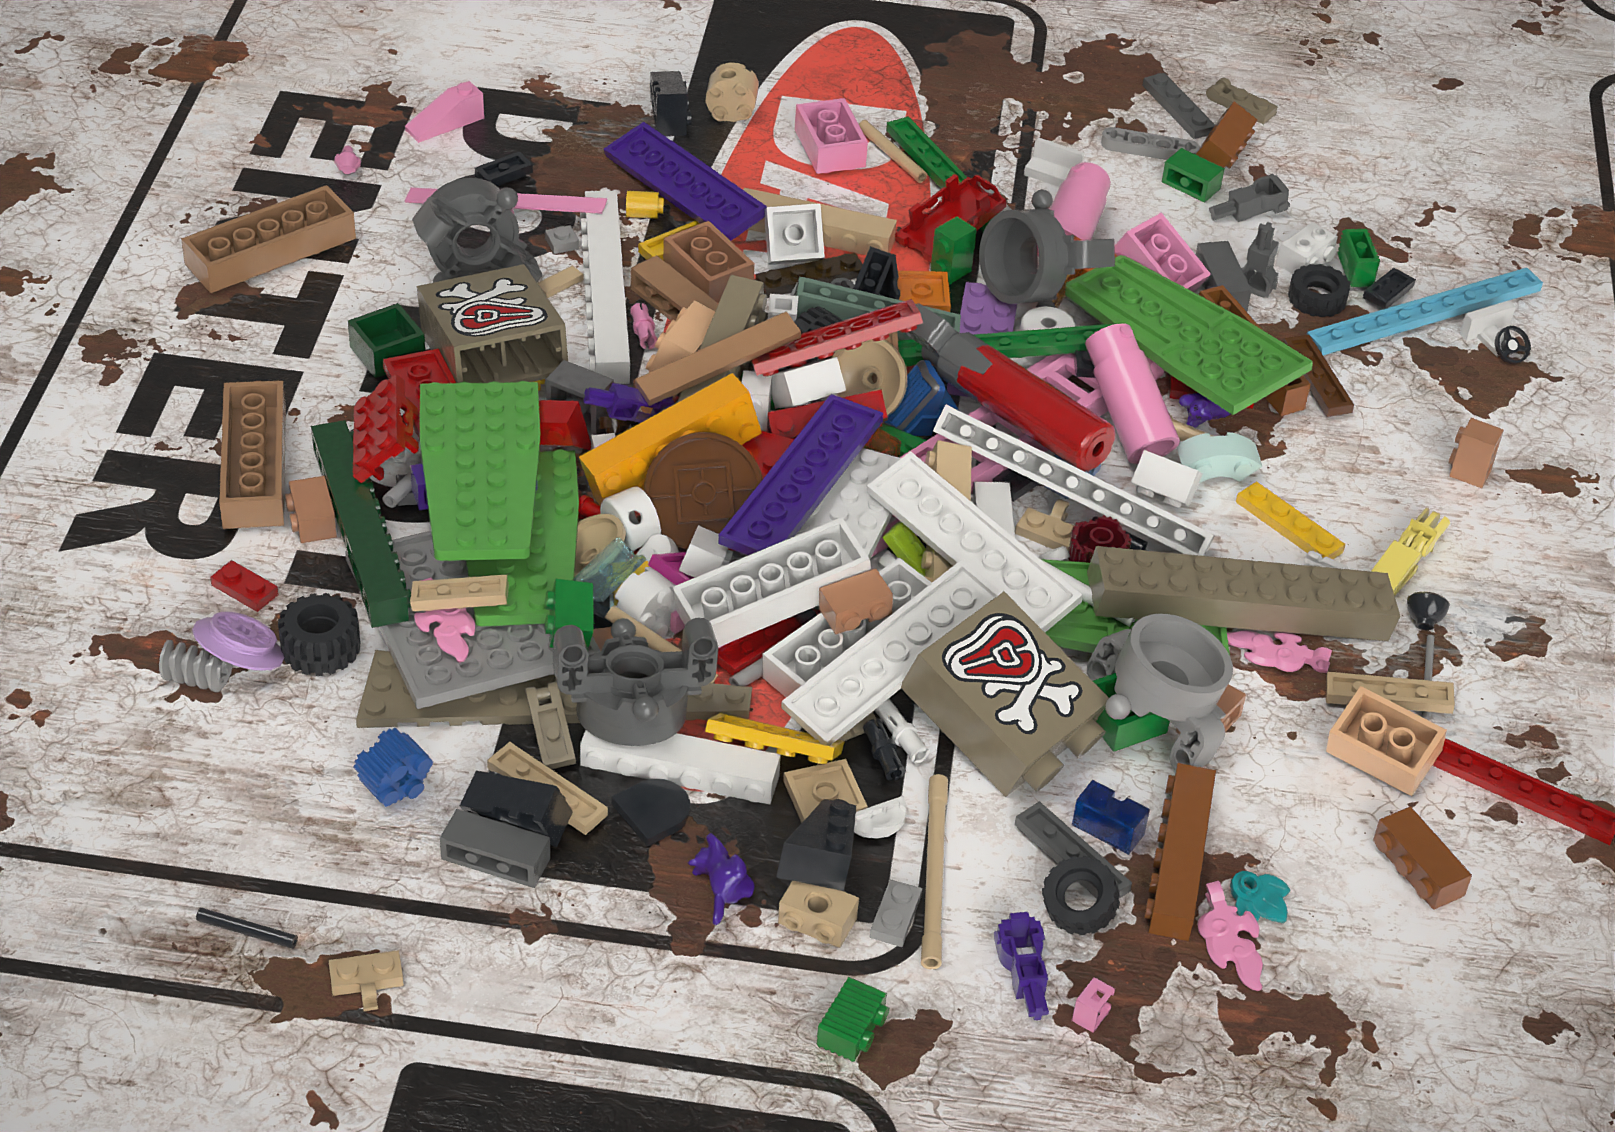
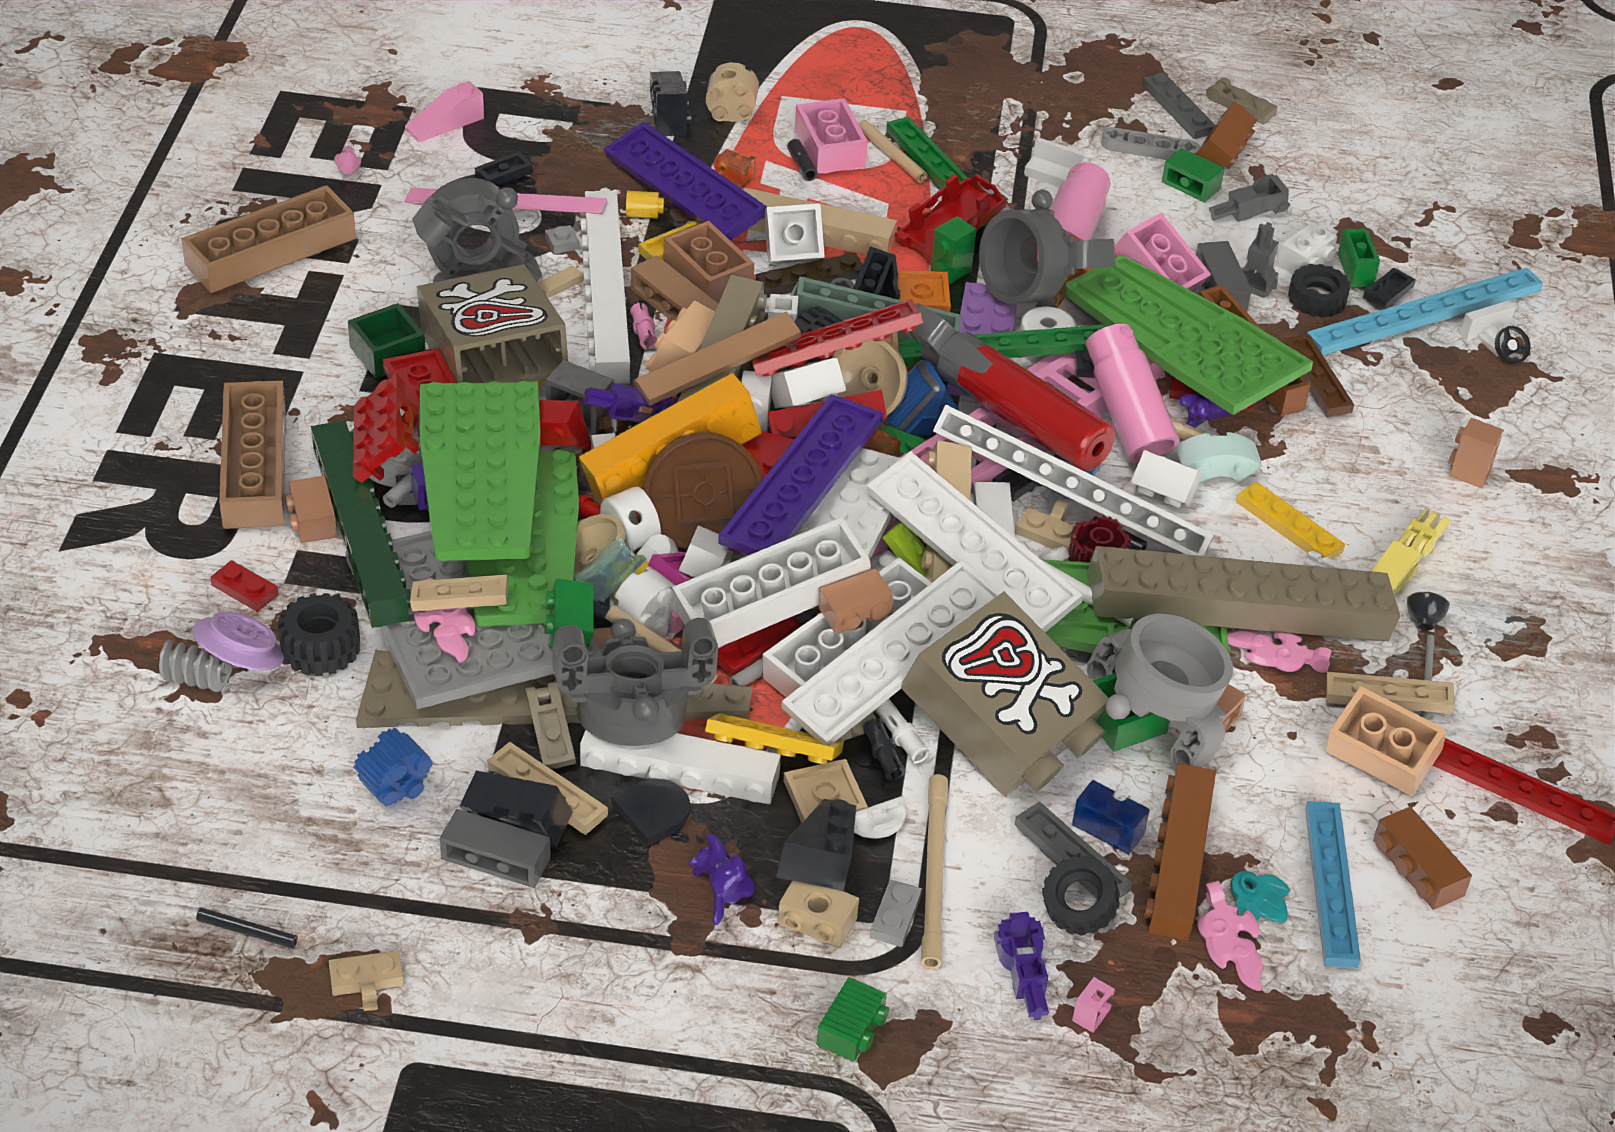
(735, 167): none -> clear orange brick
(802, 160): none -> black piece
(1332, 885): none -> dark azure plate

